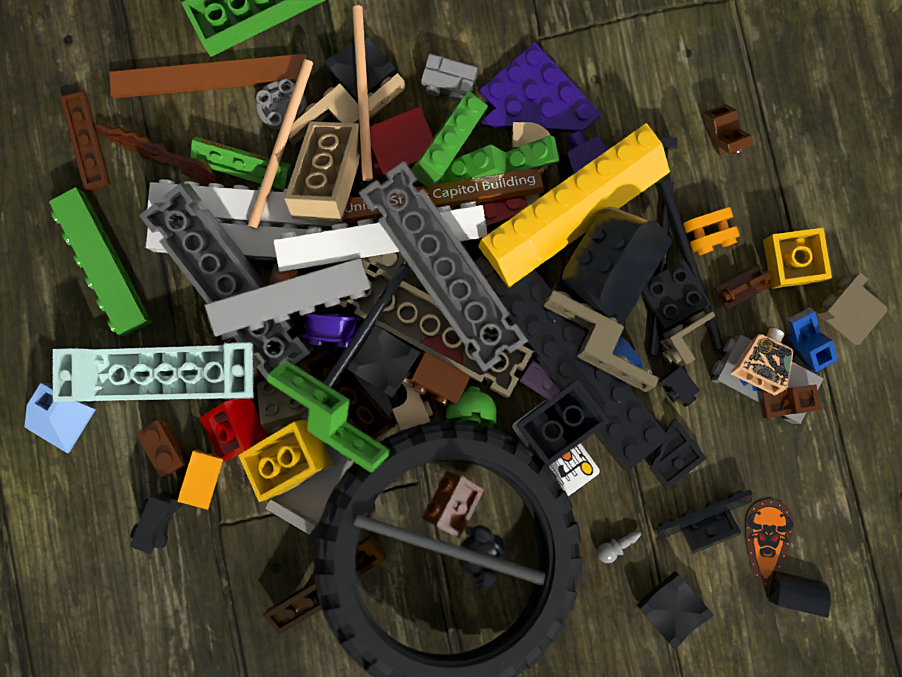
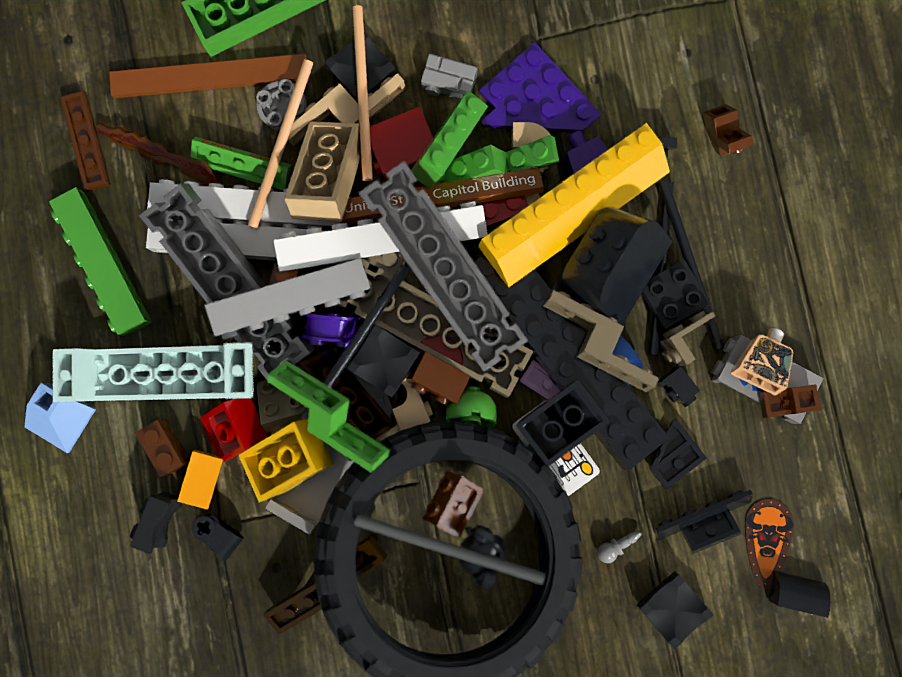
(220, 538): none -> black piece
(725, 236): light orange brick -> none
(743, 286): reddish brown hinge -> none
(797, 258): yellow brick -> none
(809, 343): blue brick -> none
(852, 309): dark tan bracket -> none

